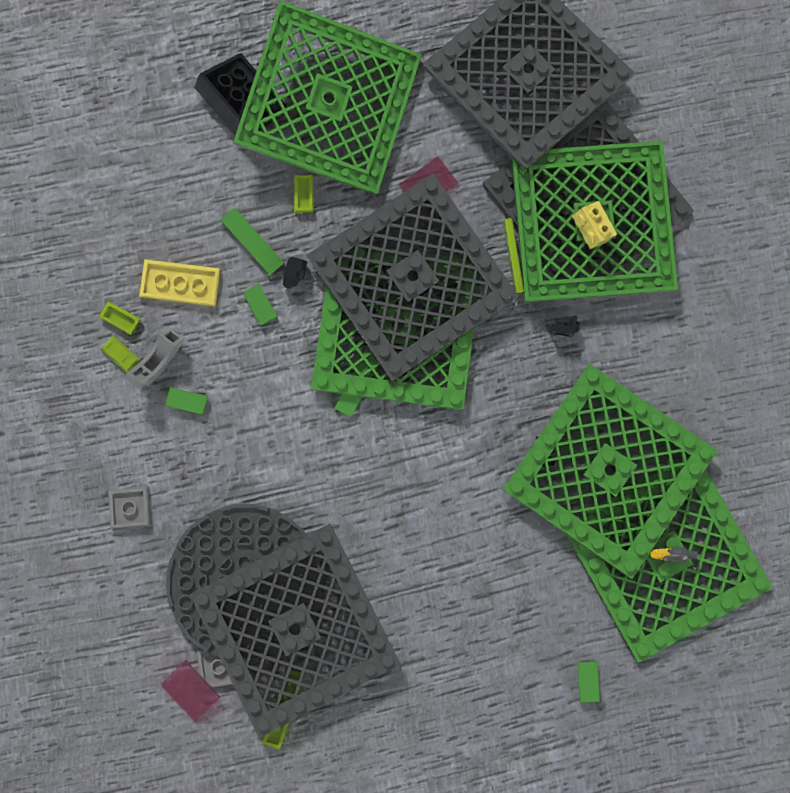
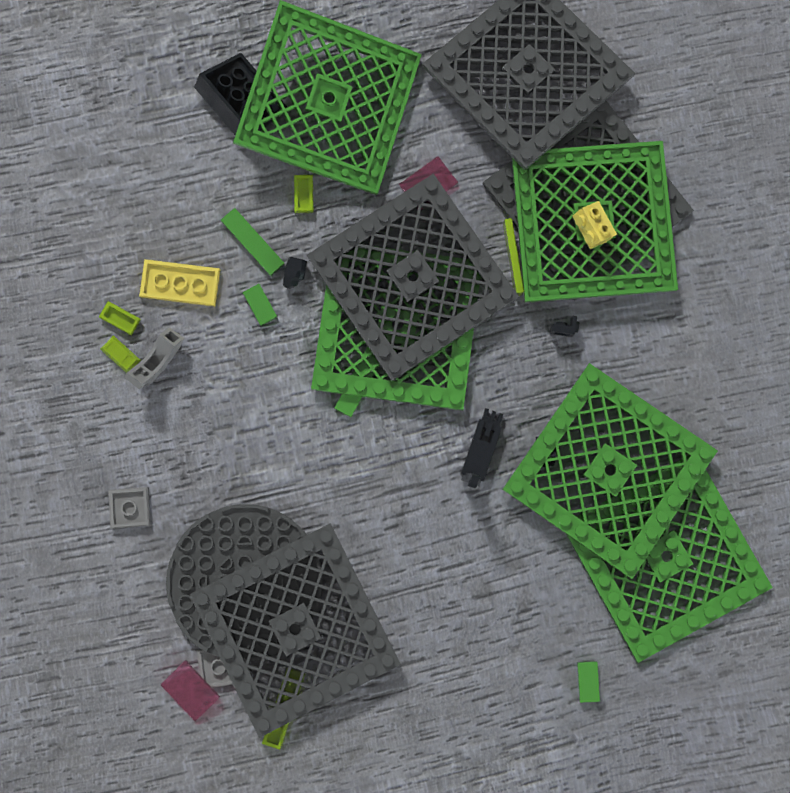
(186, 401): bright green tile -> none
(481, 451): none -> black hinge
(673, 554): dark grey piece -> none

